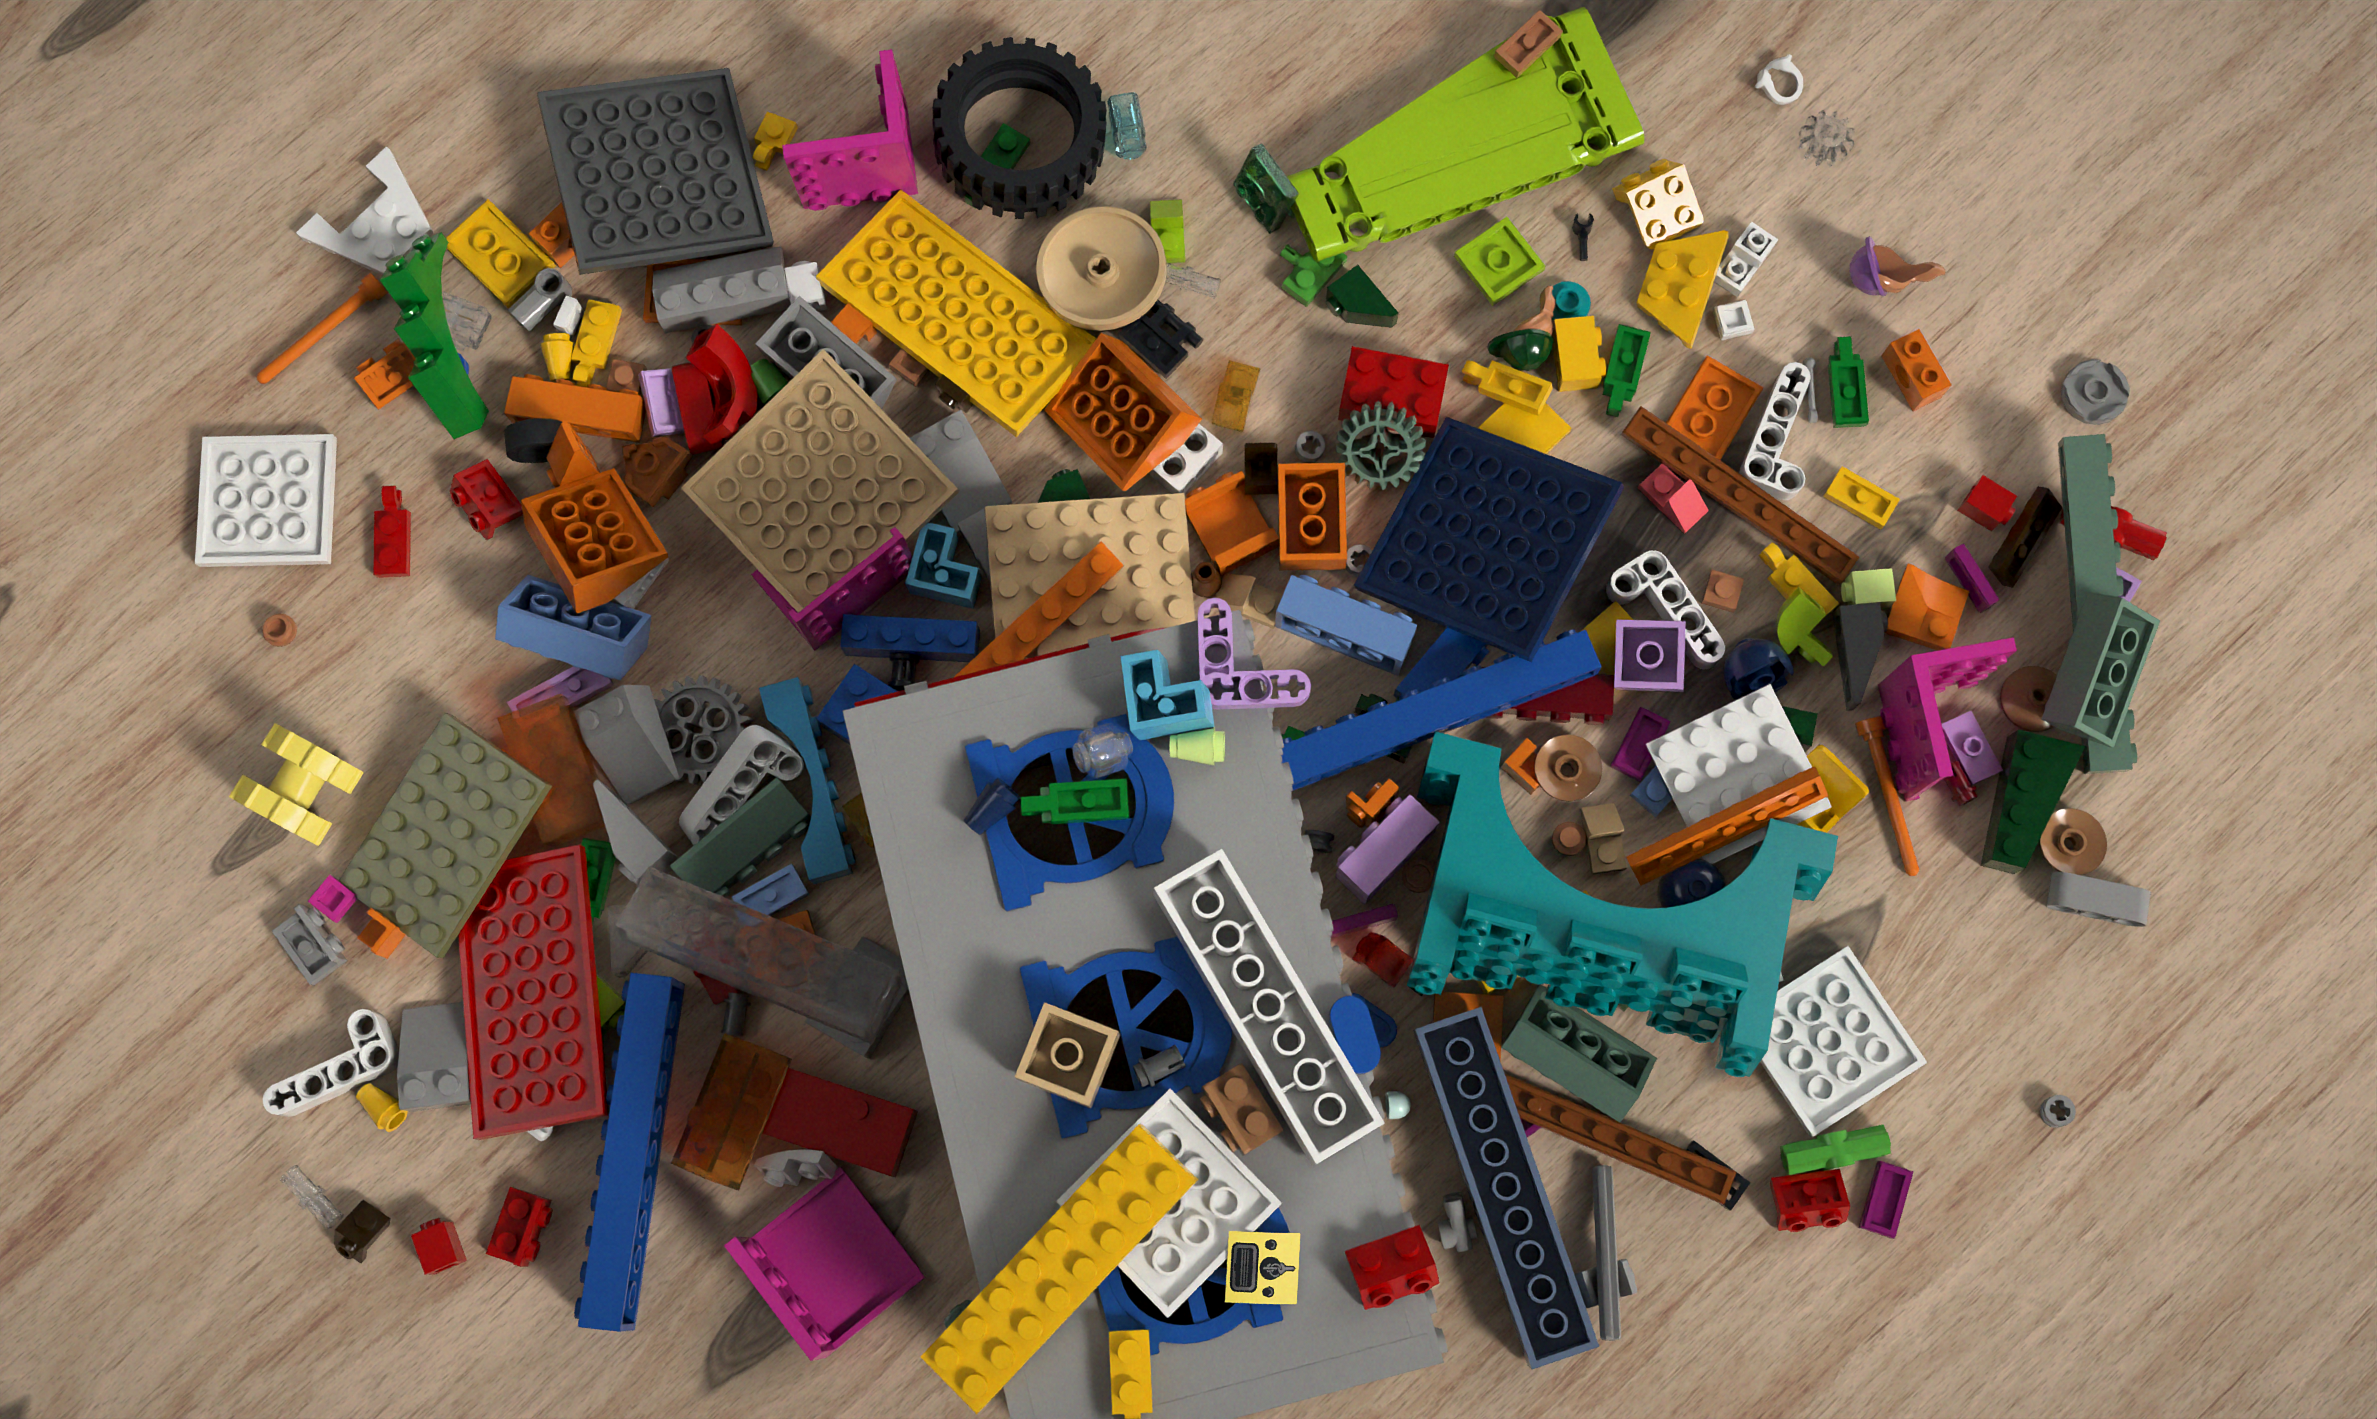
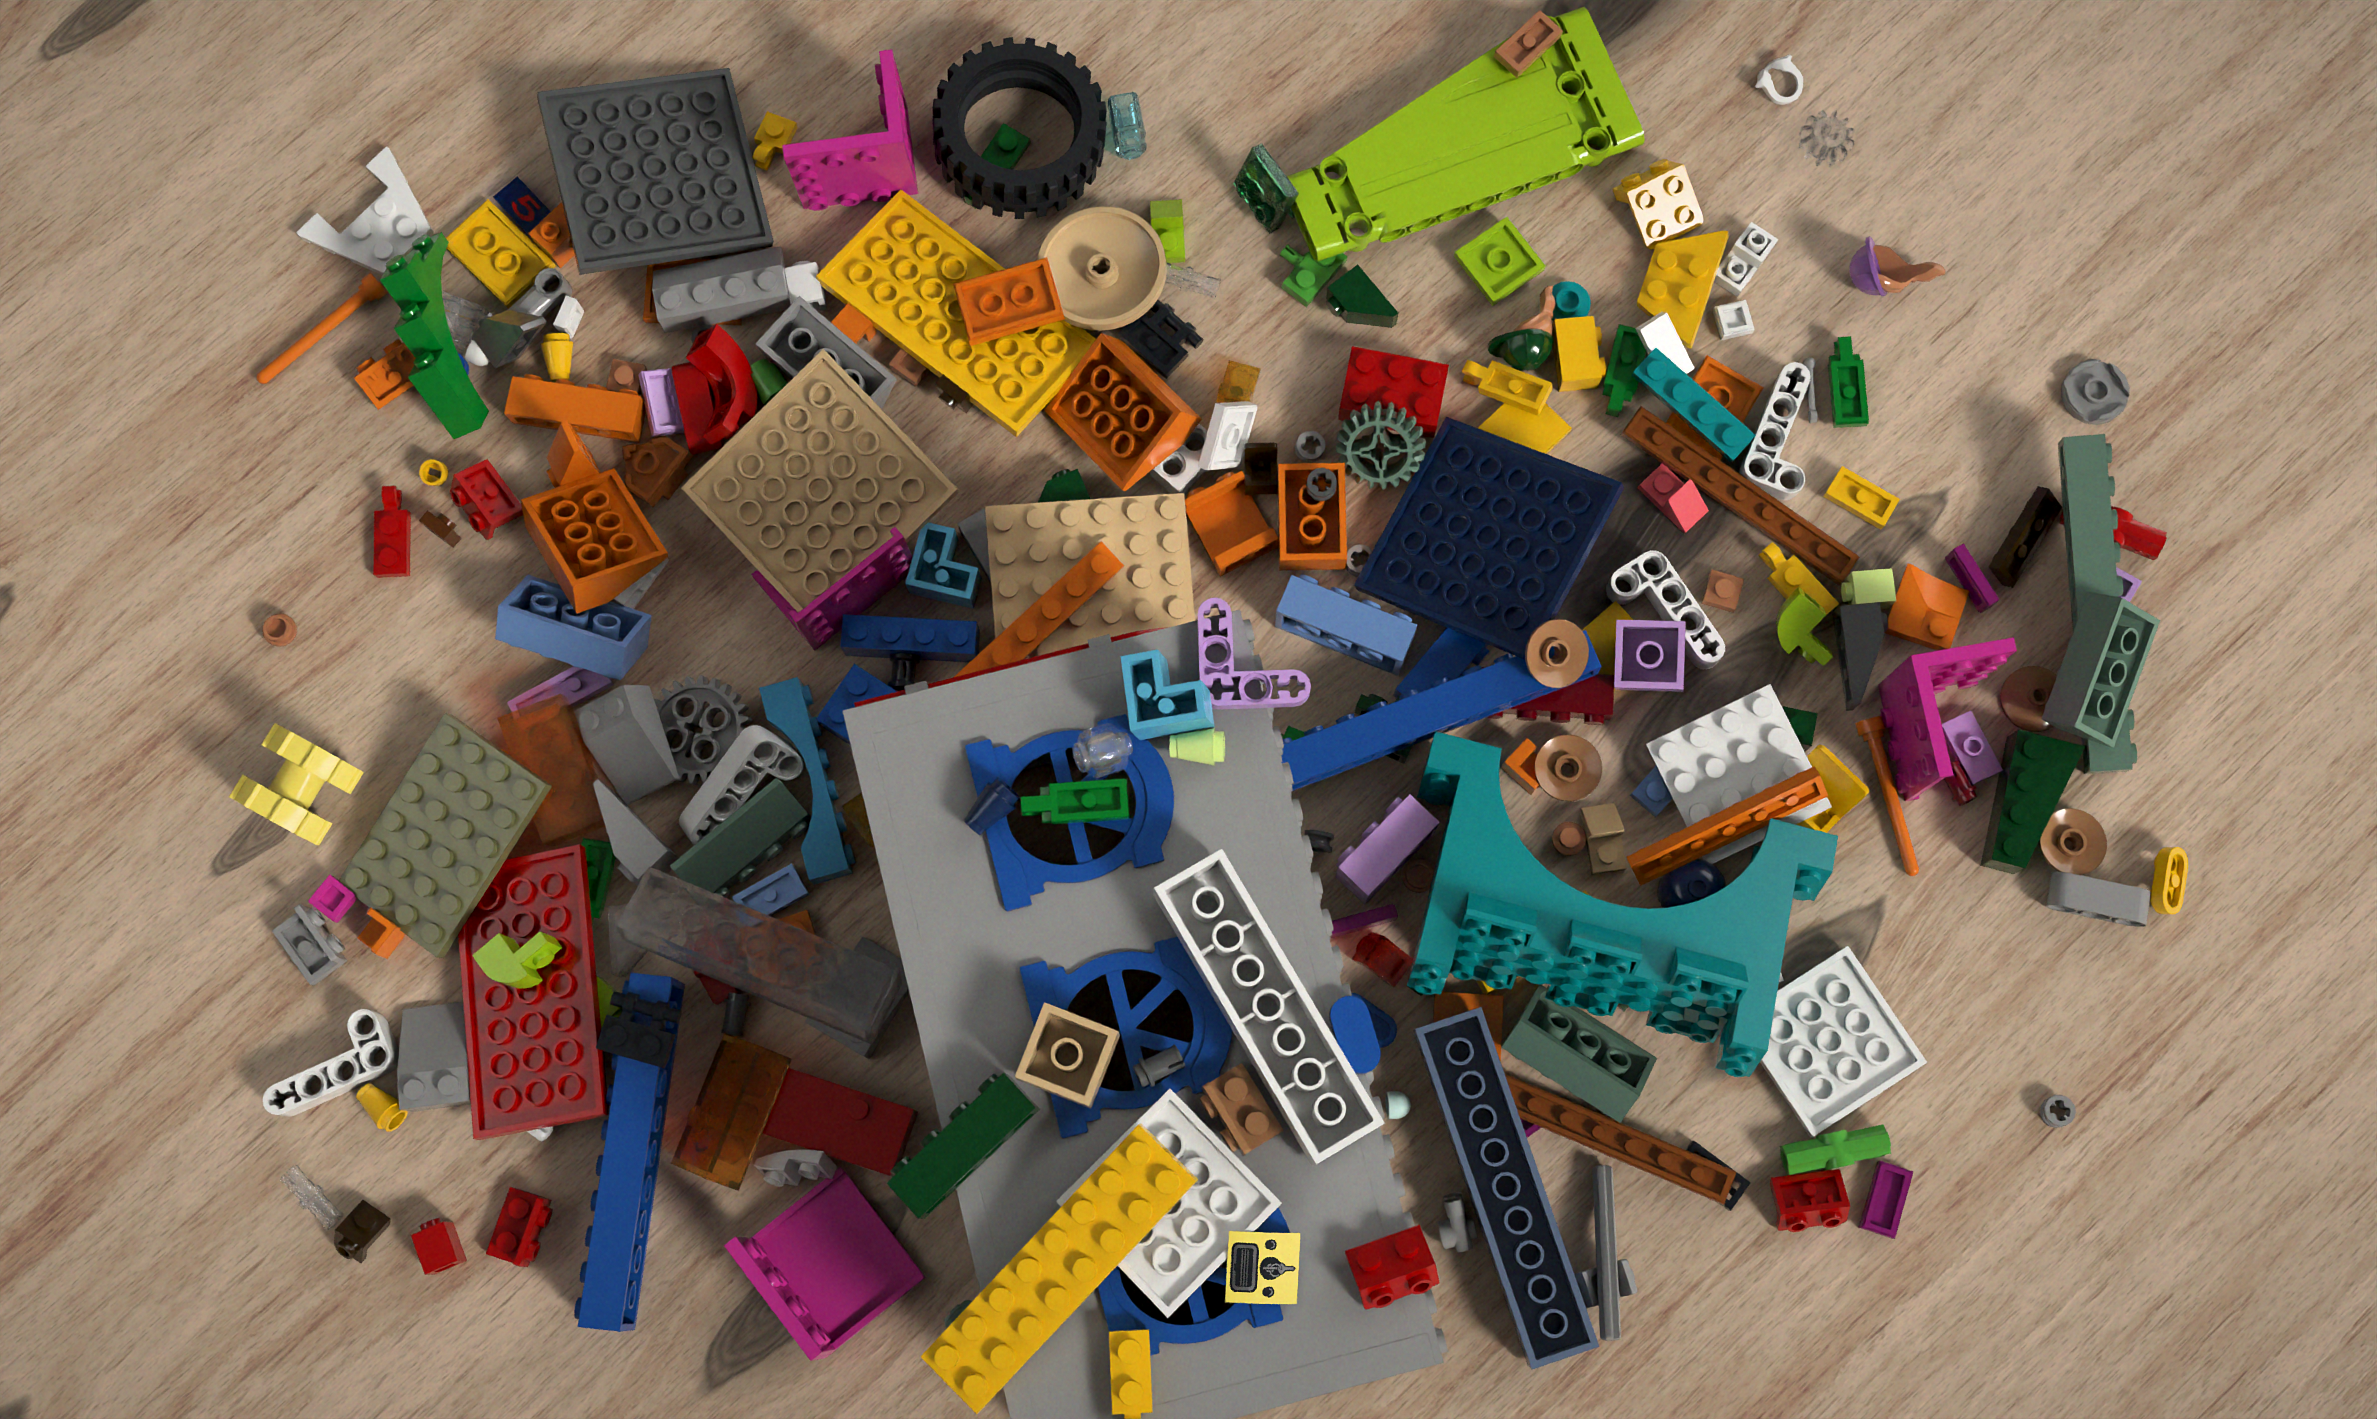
(266, 500): white plate -> none
(430, 479): none -> yellow hinge
(441, 527): none -> reddish brown plate
(475, 355): none -> white hinge
(507, 335): none -> flat silver slope
(516, 966): none -> lime brick
(521, 205): none -> clear blue tile
(530, 439): black tyre -> none
(594, 340): yellow plate -> none
(635, 1040): none -> black plate
(960, 456): light grey slope -> none
(962, 1145): none -> dark green brick
(1008, 301): none -> orange tile
(1206, 586): reddish brown cone -> none
(1227, 435): none -> white tile
(1252, 599): tan slope -> none
(1329, 477): none -> dark grey bush
(1374, 809): orange bracket -> none
(1569, 657): none -> medium nougat dish
(1582, 232): black hand -> none
(1633, 753): magenta tile -> none
(1661, 334): none -> white tile
(1693, 405): none -> teal brick
(1755, 665): dark blue cylinder -> none
(1916, 370): orange brick -> none
(1988, 504): red brick -> none
(2169, 880): none -> yellow plate

